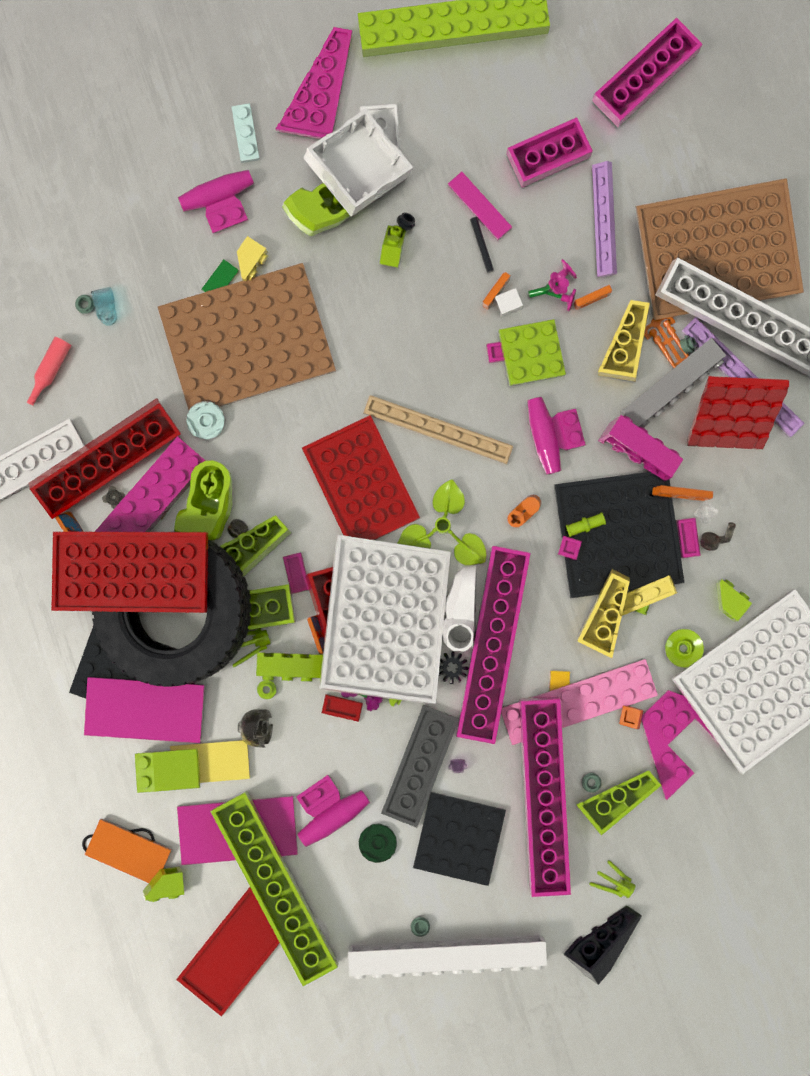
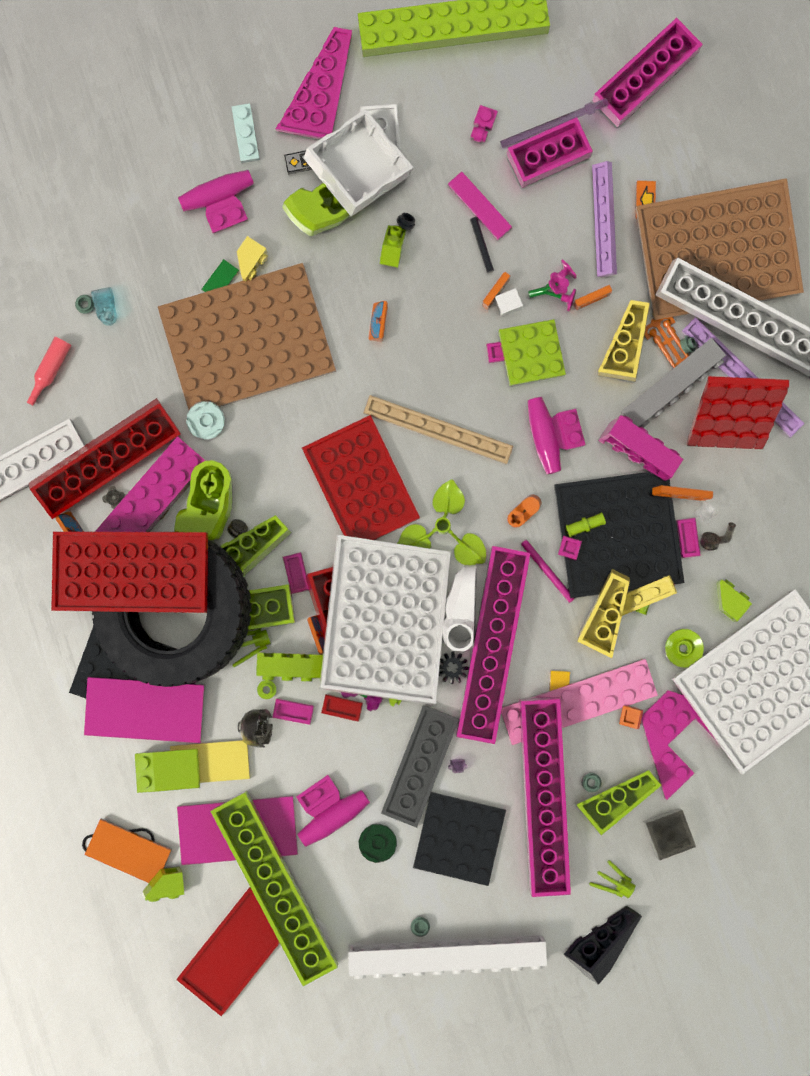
(293, 711): none -> dark pink tile
(295, 162): none -> tile
(378, 321): none -> slope
(484, 120): none -> dark pink plate
(547, 570): none -> dark pink bar
(588, 109): none -> clear purple bar
(645, 193): none -> orange tile
(669, 834): none -> clear smoke brick

